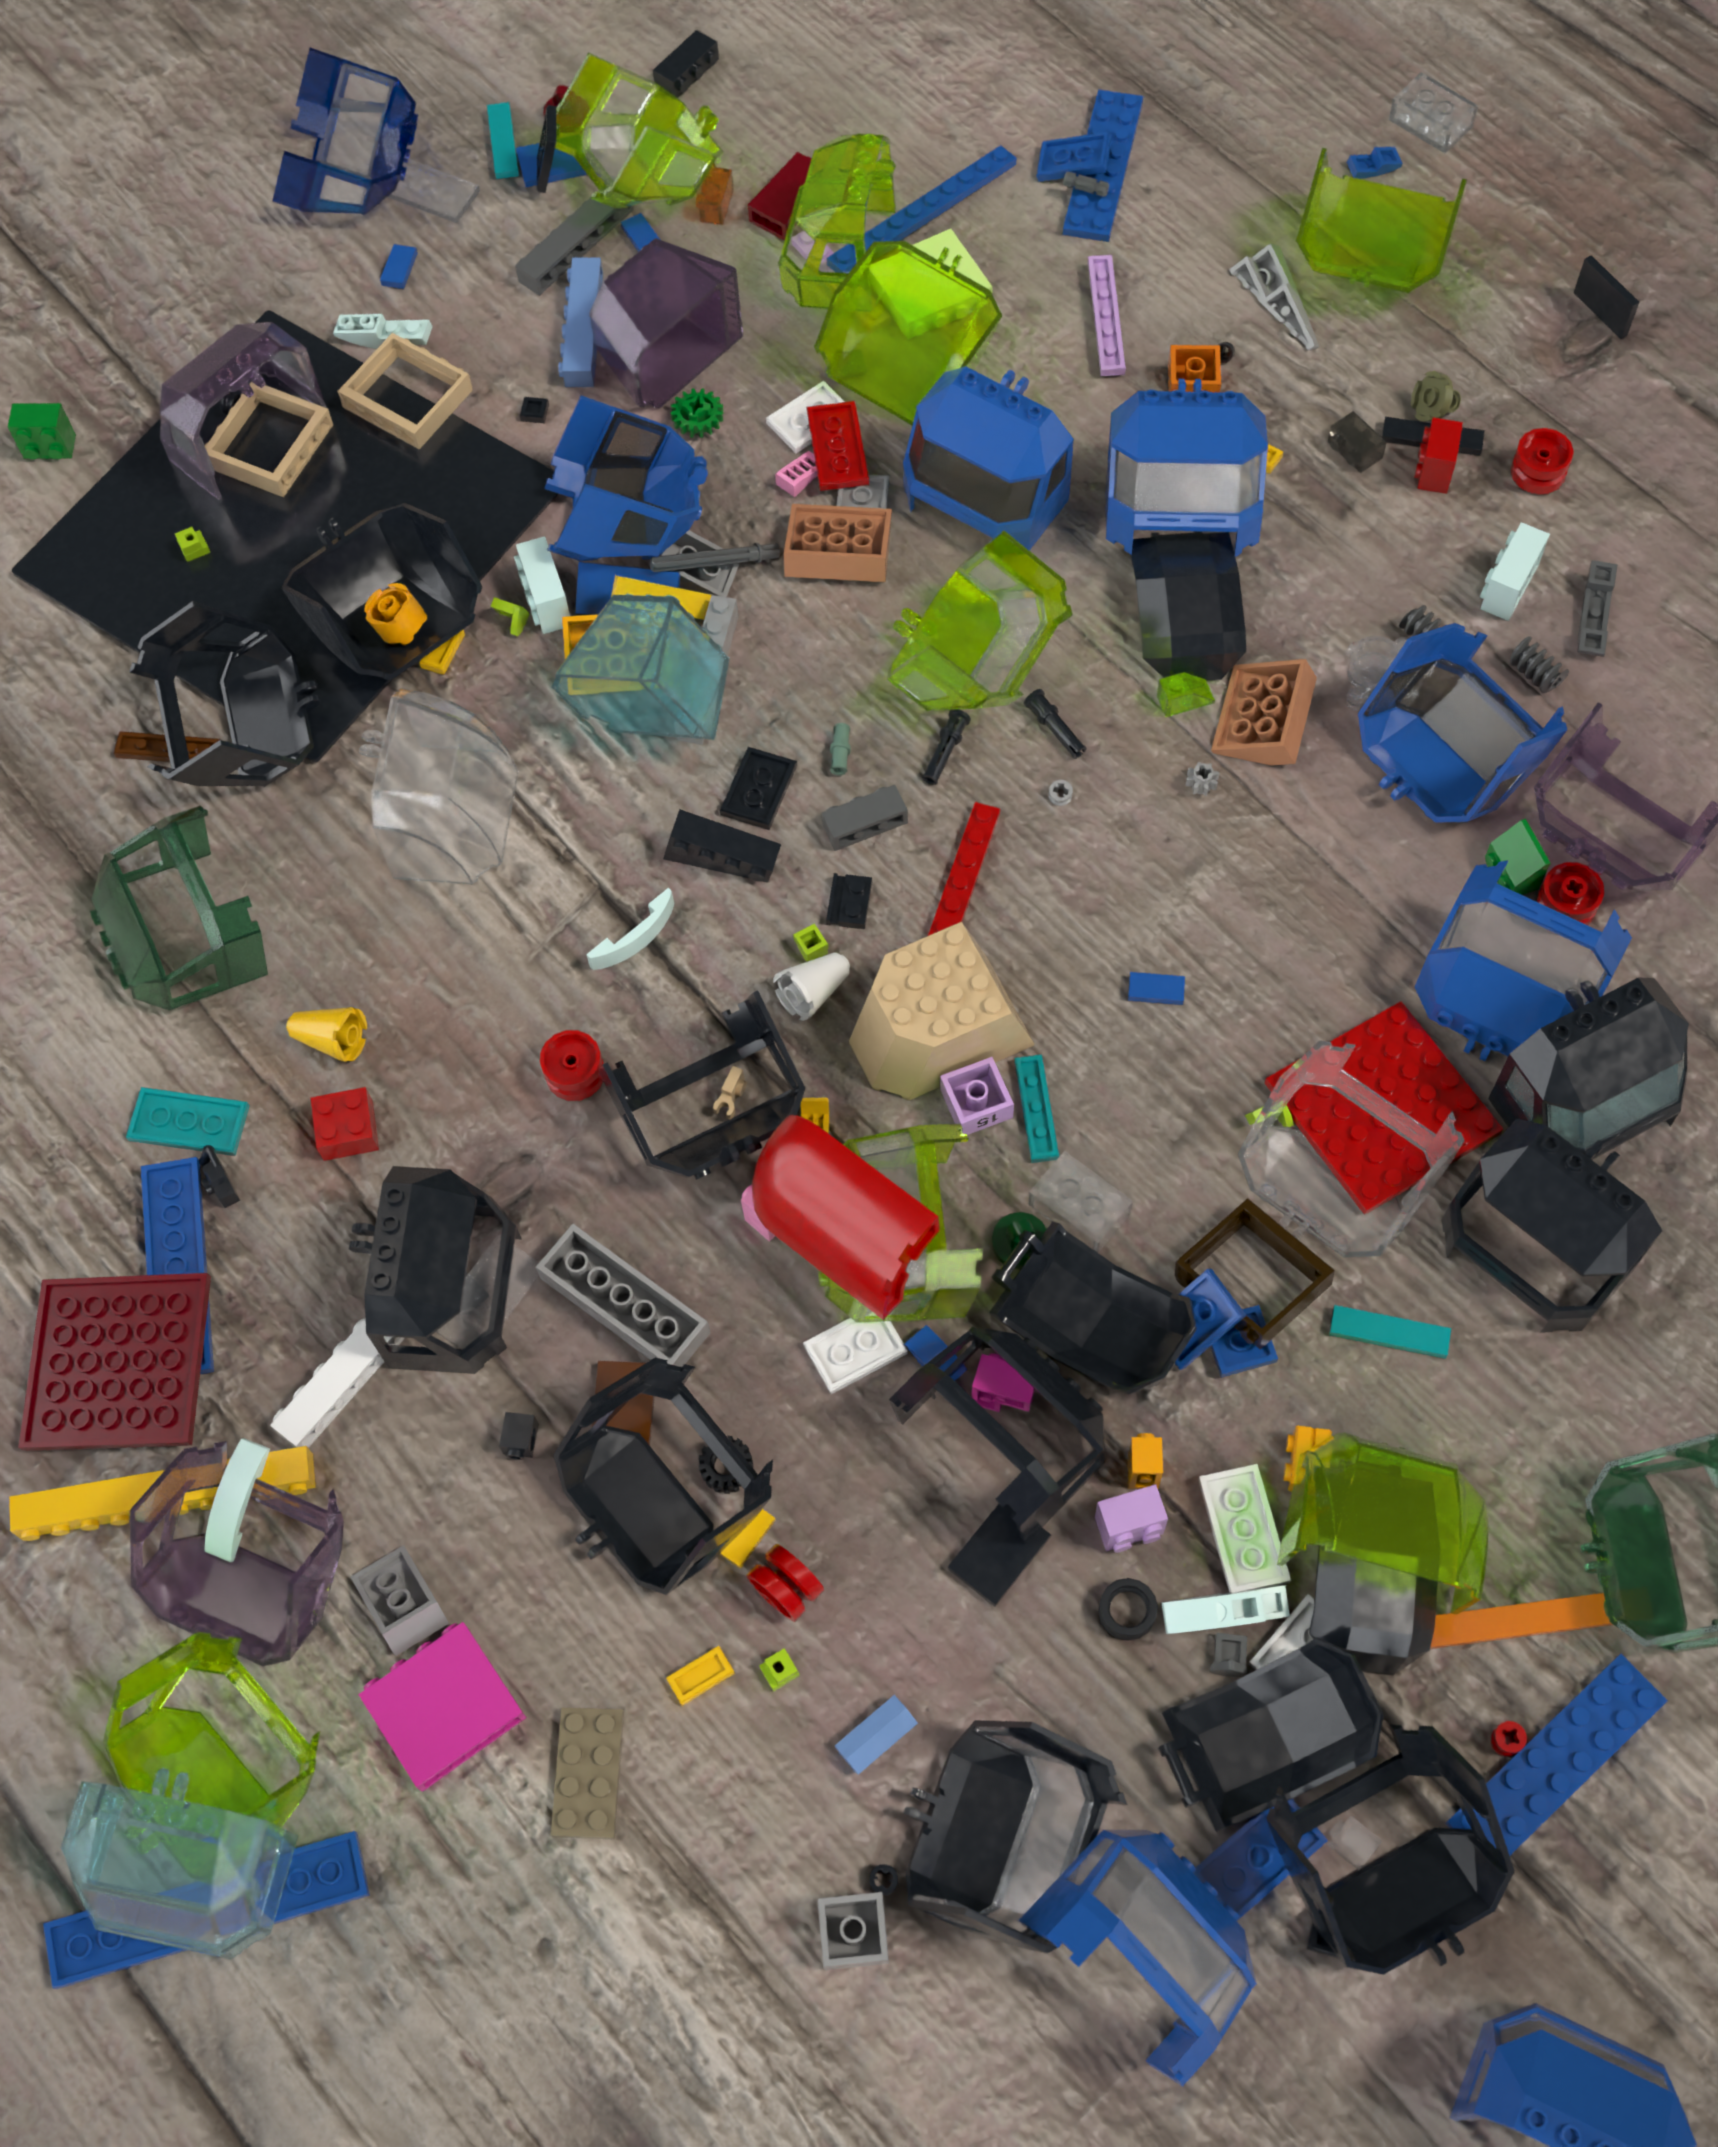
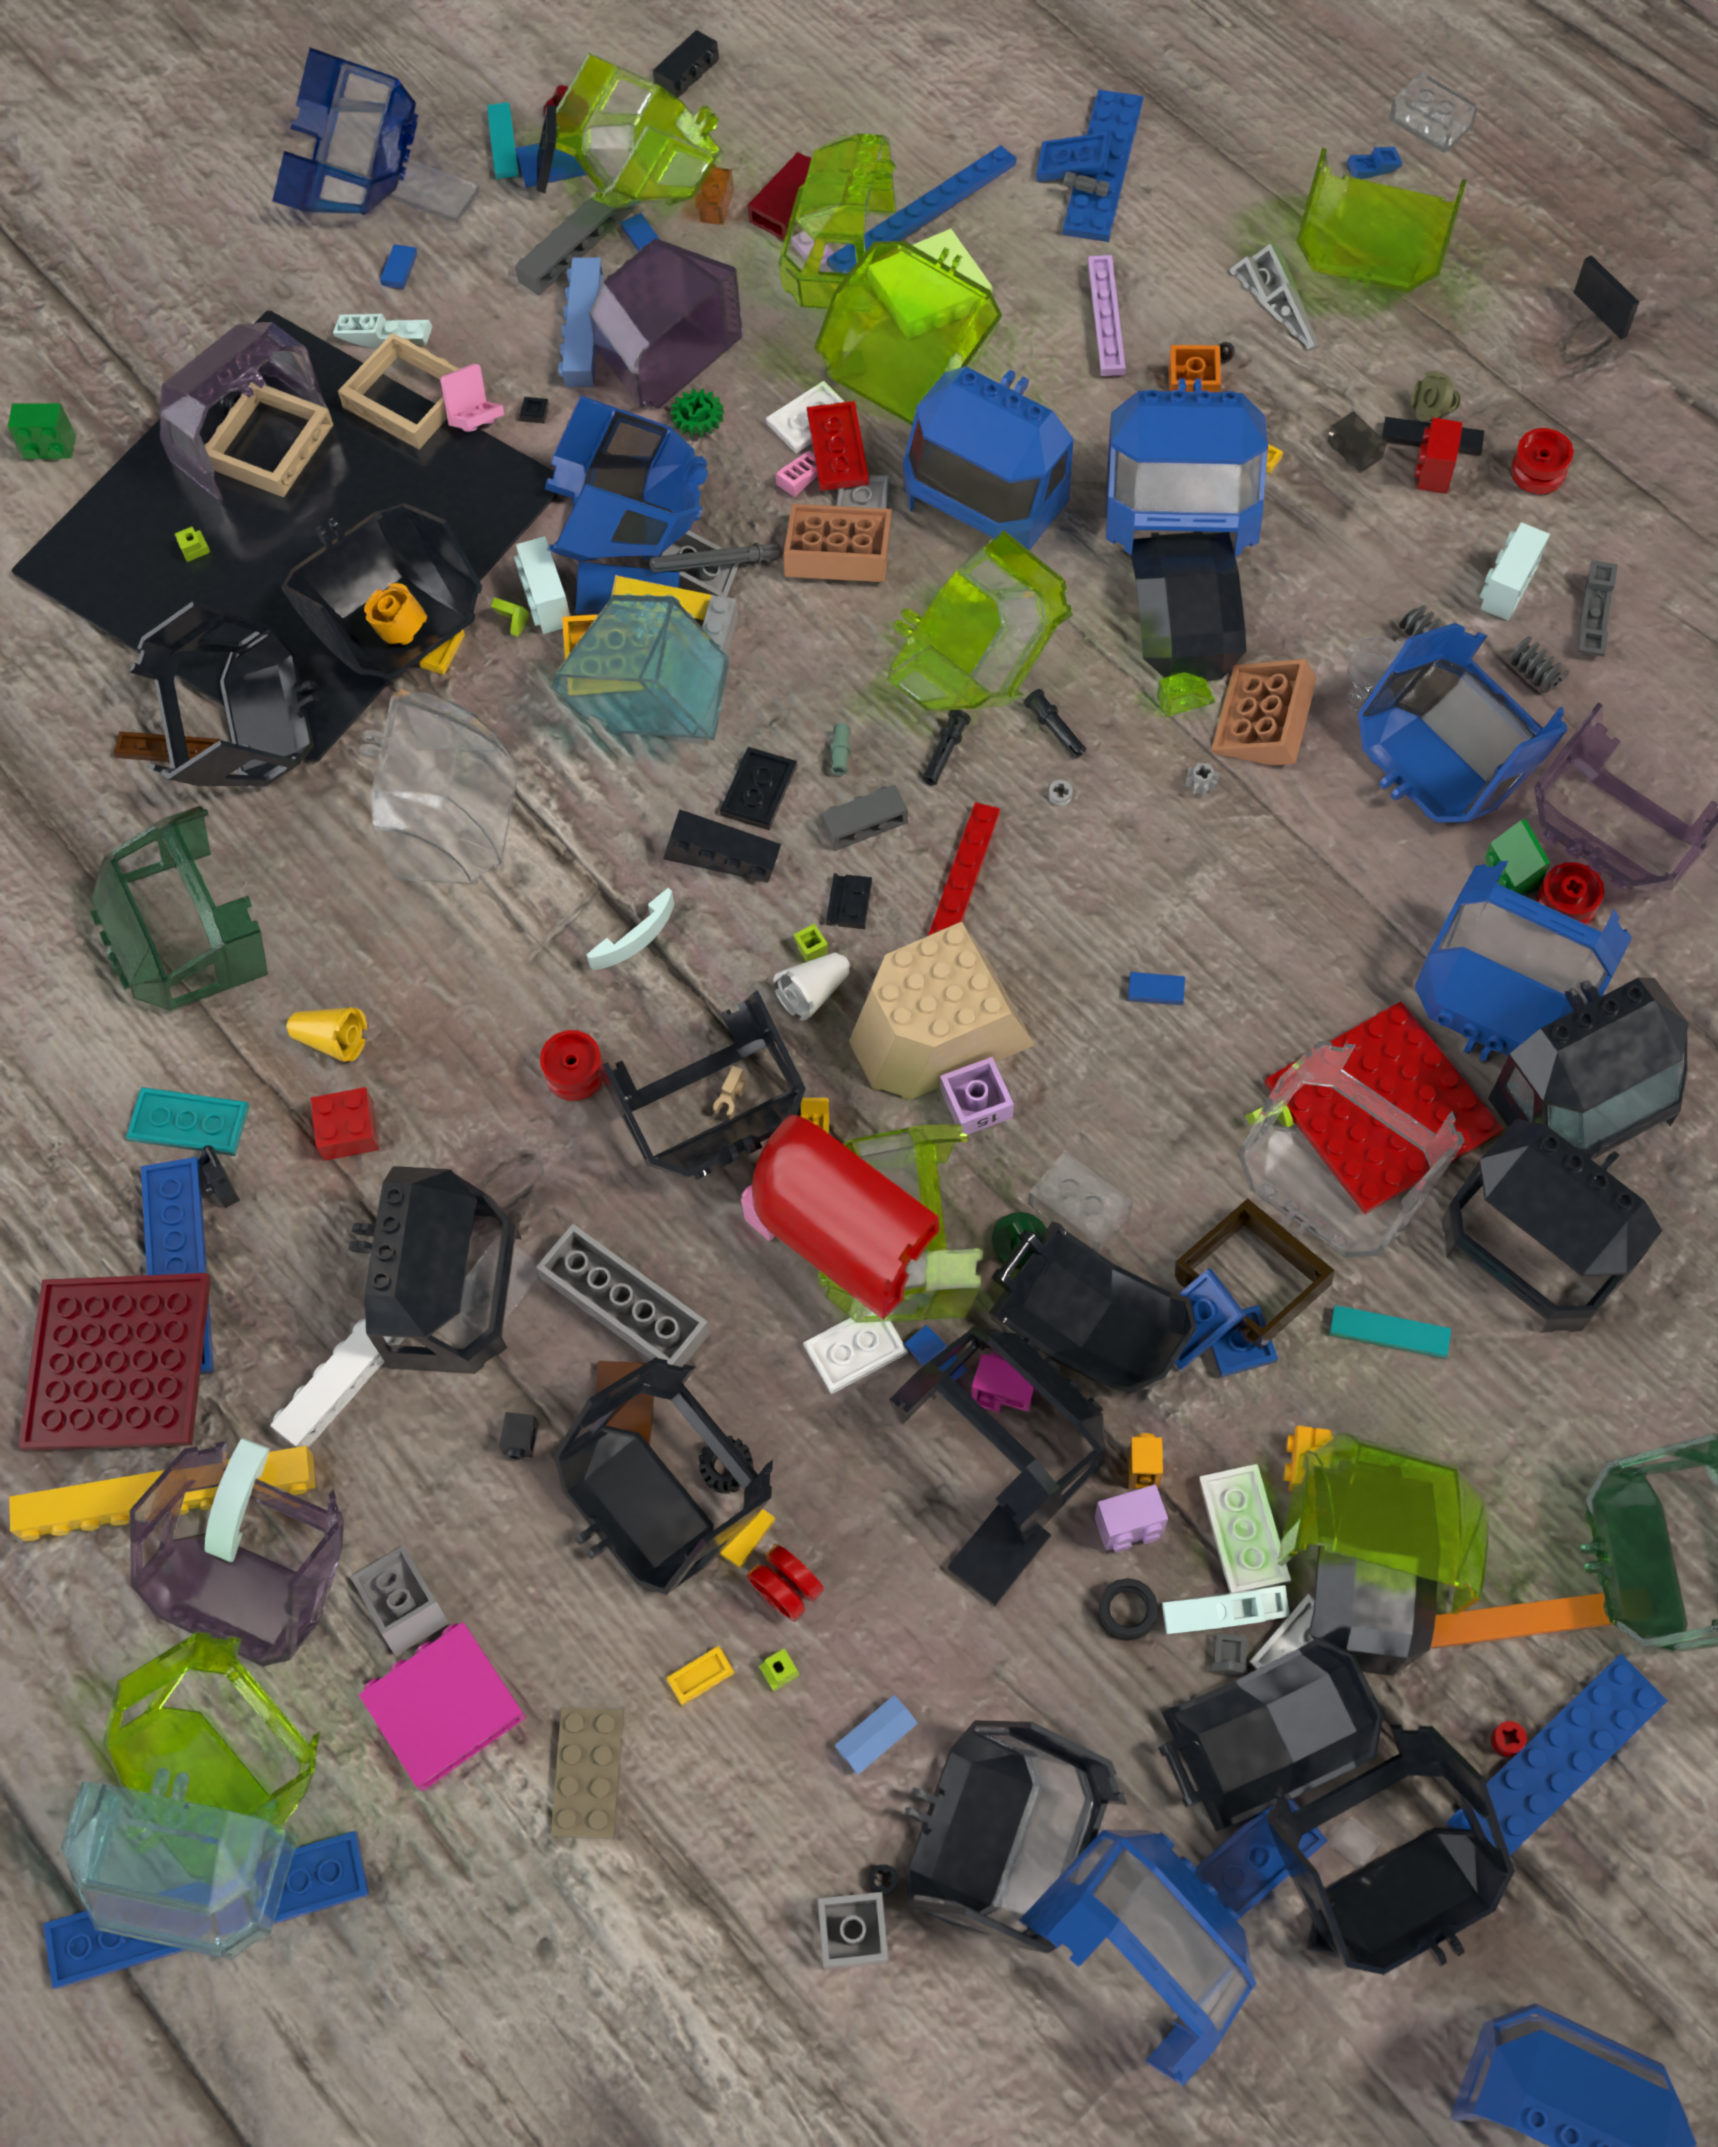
(466, 399): none -> bright pink bracket
(1036, 1108): teal tile -> none

